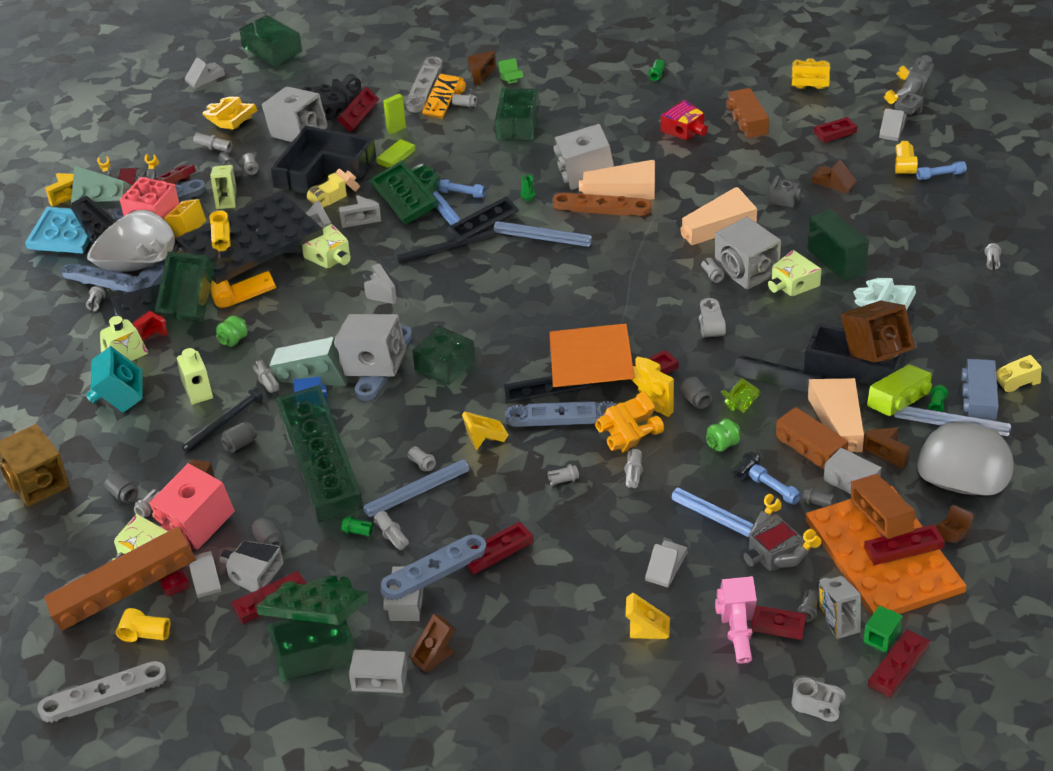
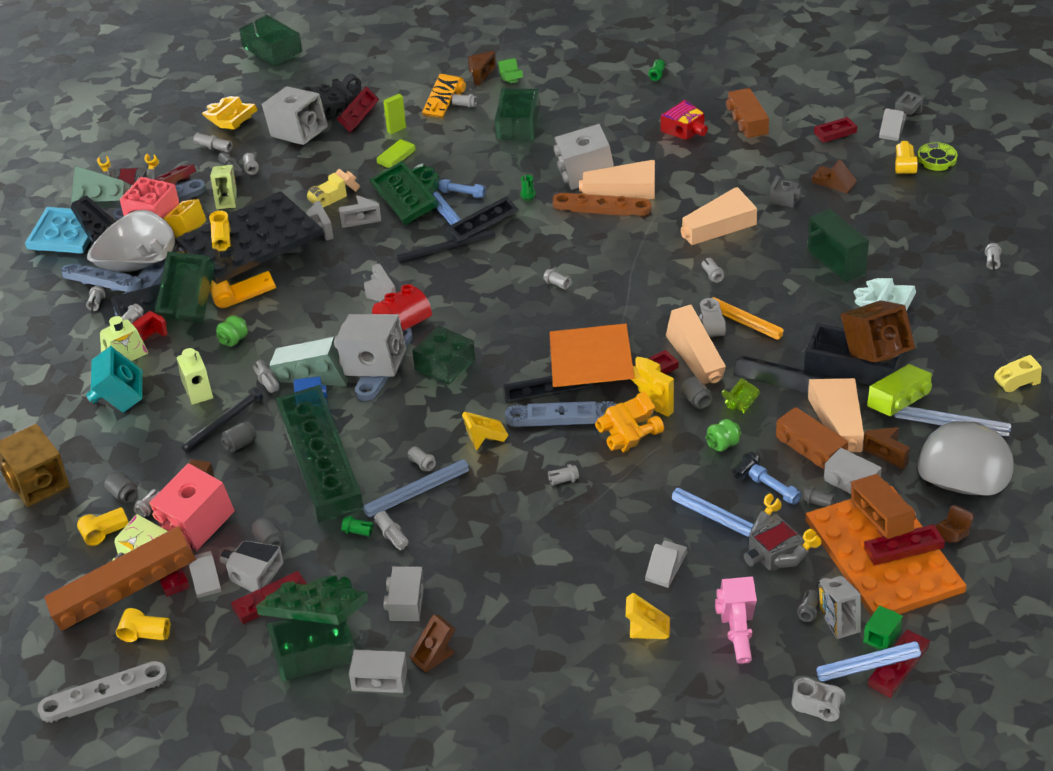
(60, 191): yellow slope -> none
(95, 528): none -> yellow piece
(134, 312): none -> light grey pin
(202, 74): light grey slope -> none
(319, 152): black piece -> none
(328, 248): yellowish green torso -> none
(408, 303): none -> red brick
(420, 575): sand blue piece -> none
(424, 84): light grey piece -> none
(501, 546): dark red plate -> none
(543, 234): sand blue axle -> none
(557, 279): none -> light grey pin
(633, 468): light grey axle -> none
(694, 345): none -> light nougat slope
(747, 252): light grey brick -> none
(750, 320): none -> light orange axle
(779, 622): dark red plate -> none
(794, 274): yellowish green torso -> none
(810, 73): yellow plate -> none
(868, 661): none -> medium blue axle
(915, 78): dark grey torso -> none
(925, 172): medium blue bar -> none
(937, 156): none -> tile
(938, 396): green pin -> none
(980, 389): sand blue brick -> none

